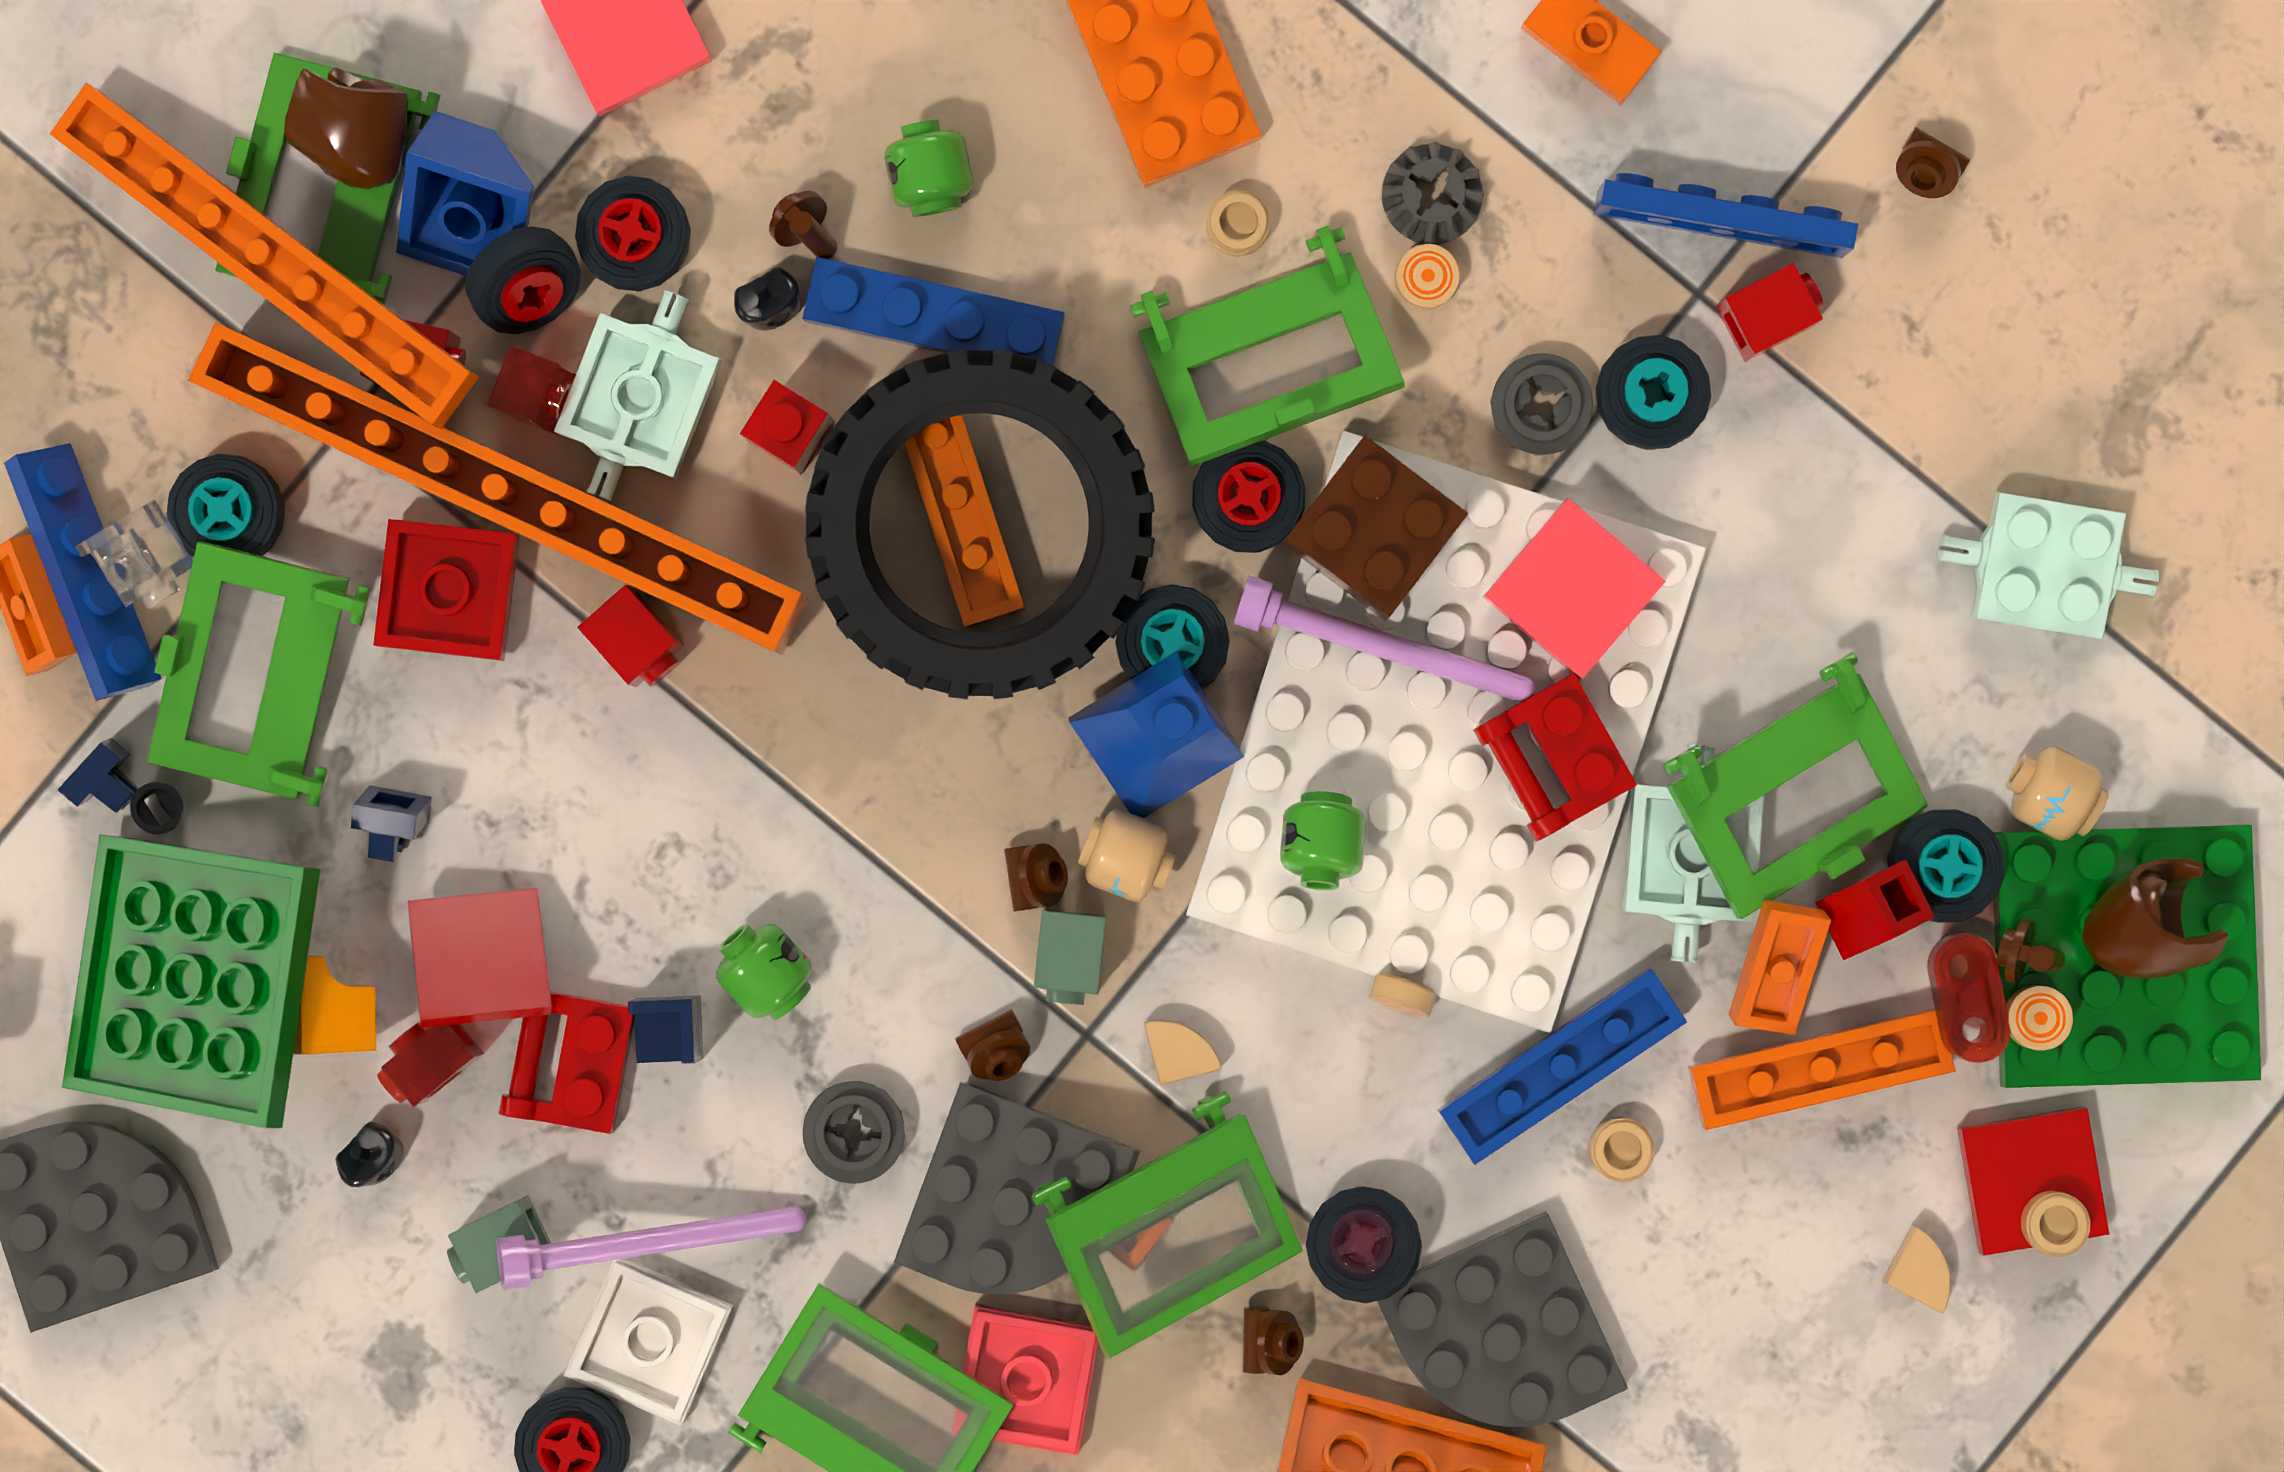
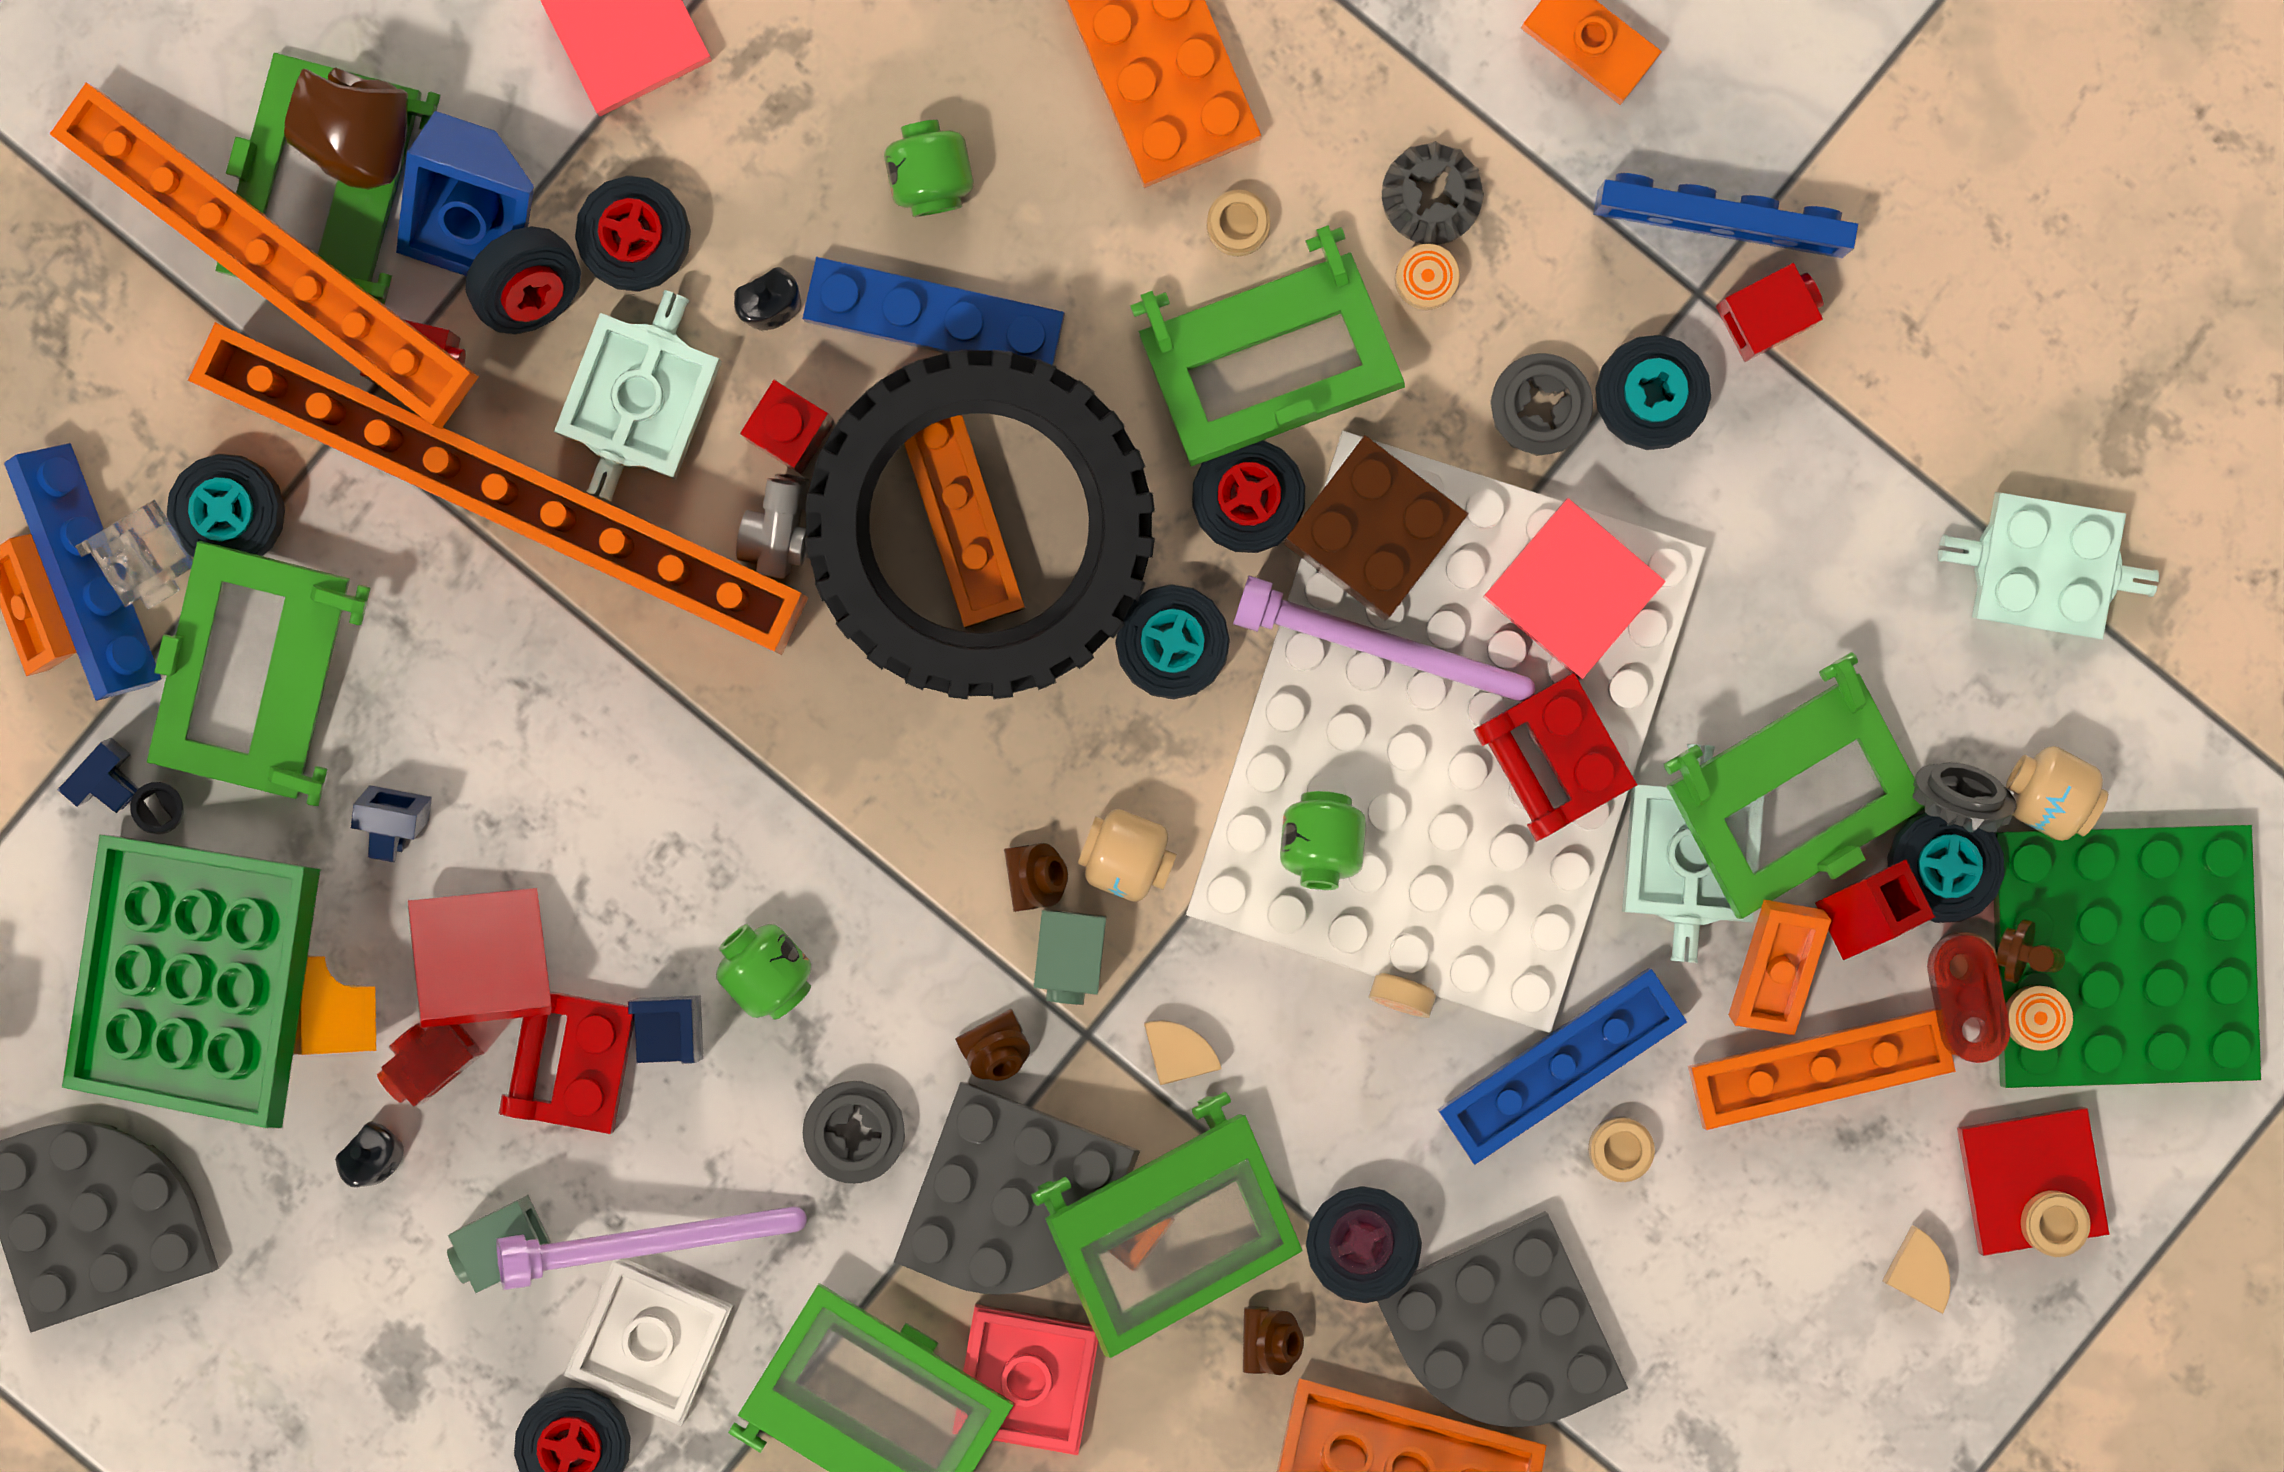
(446, 590): red plate -> none
(531, 389): clear red brick -> none
(632, 638): red brick -> none
(774, 537): none -> light grey plate
(799, 220): reddish brown plate -> none
(1156, 736): blue slope -> none
(1929, 165): reddish brown plate -> none
(1964, 796): none -> dark grey gear
(2139, 927): reddish brown piece -> none

